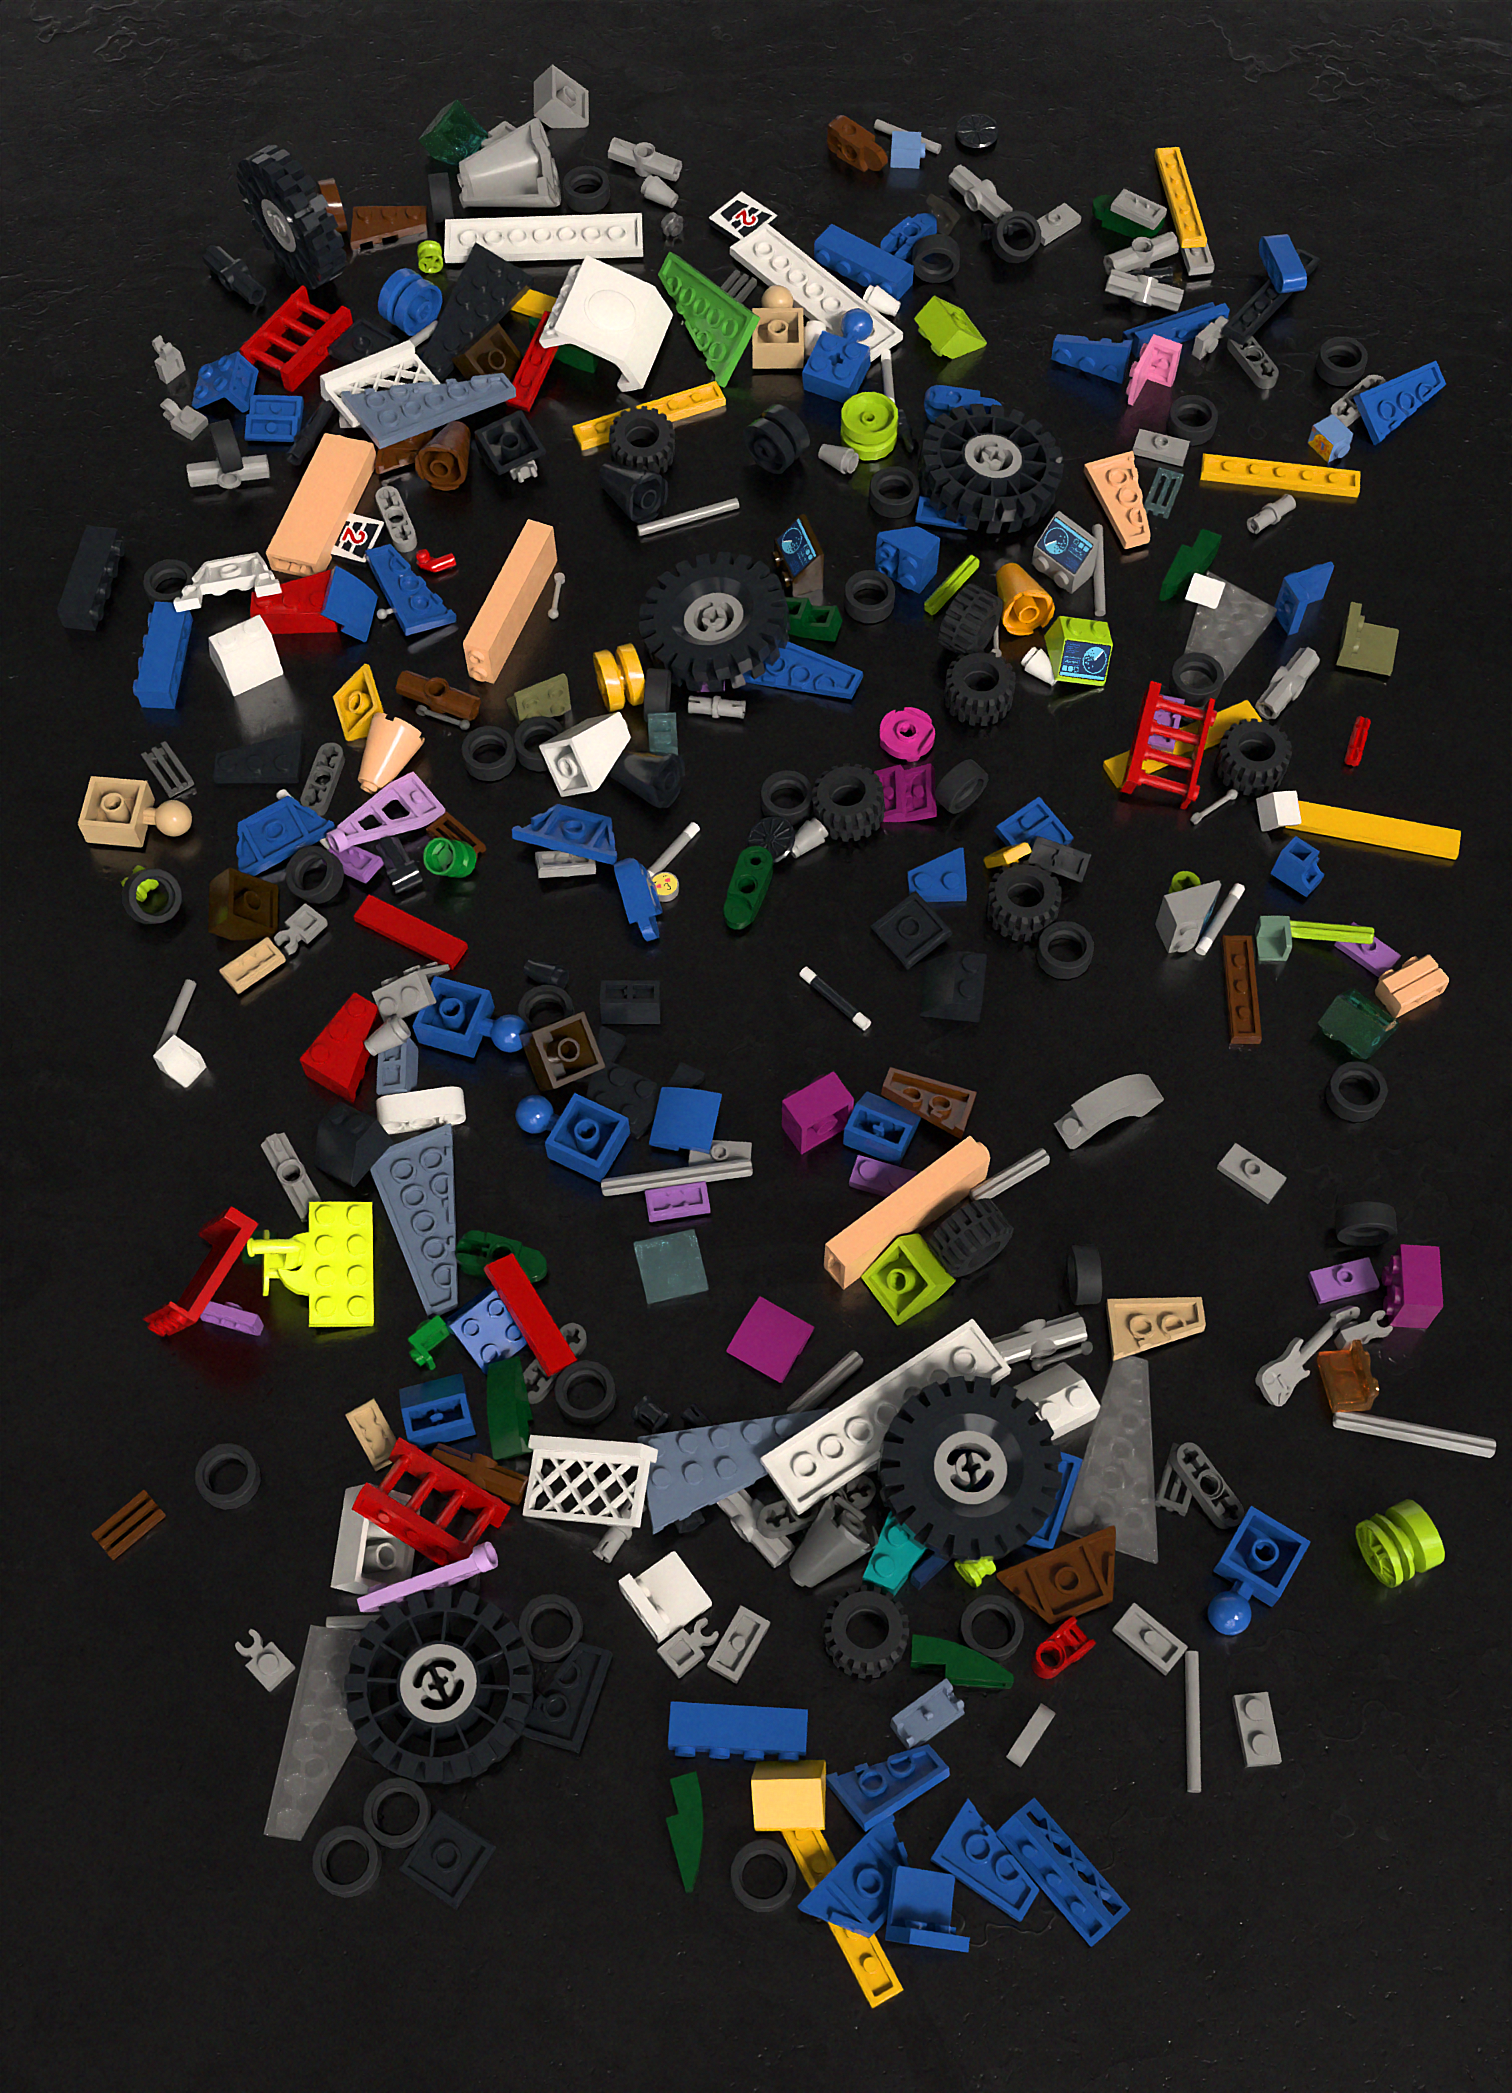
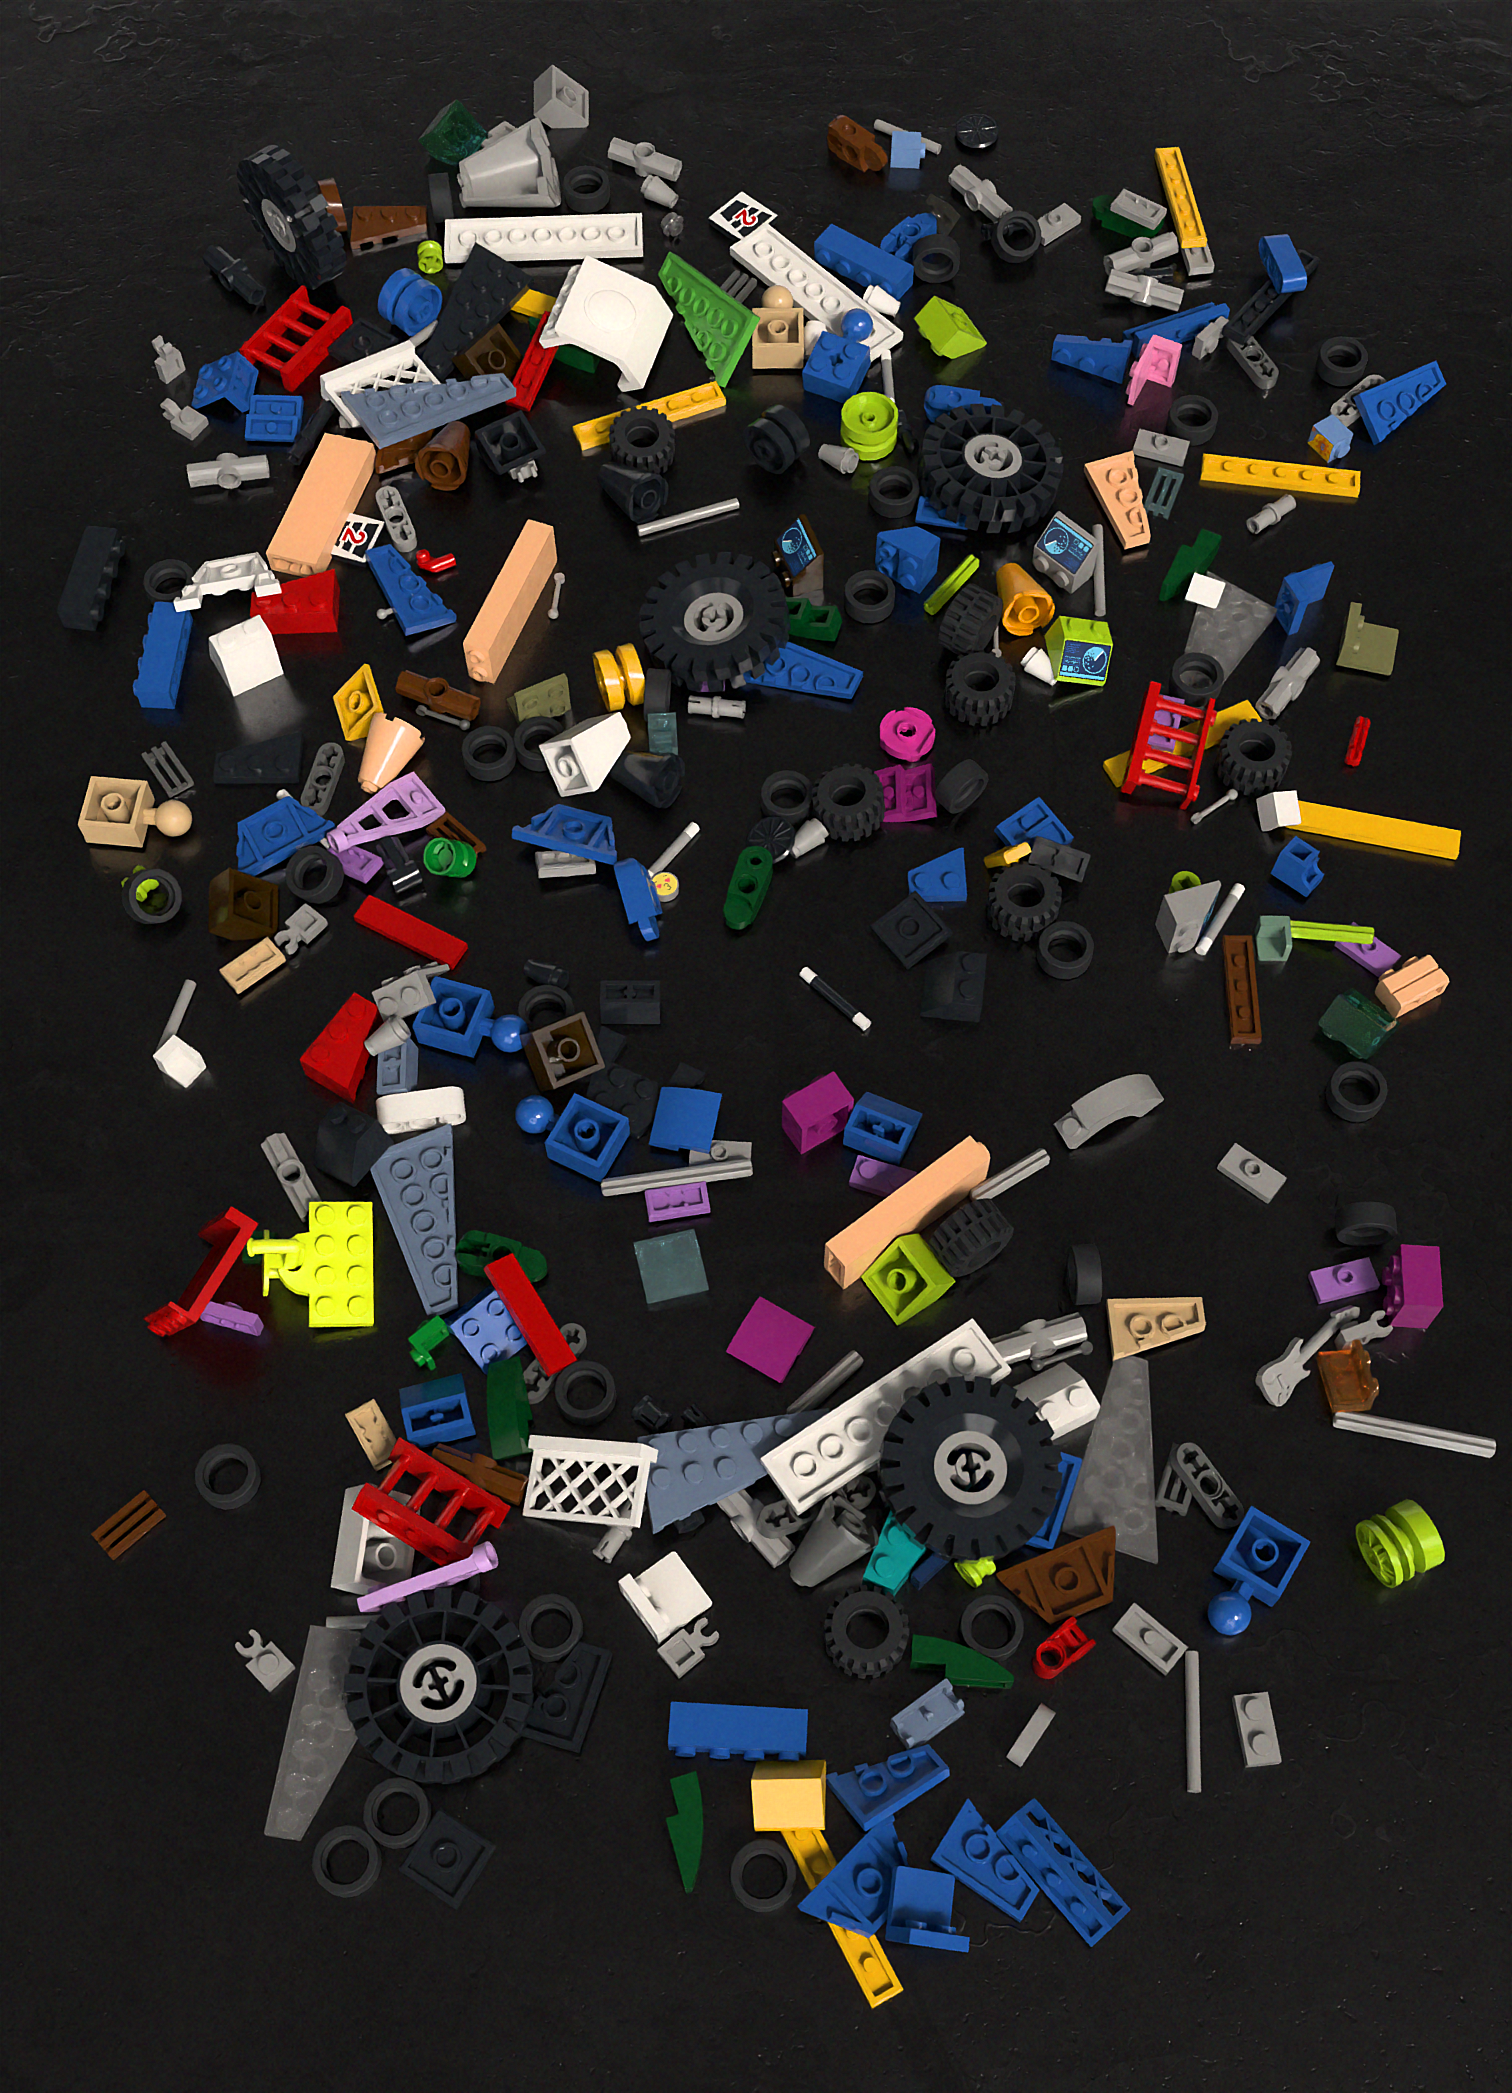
(226, 446): black tyre -> none
(349, 603): blue slope -> none
(738, 1644): light grey plate -> none
(930, 1099): reddish brown wing -> none

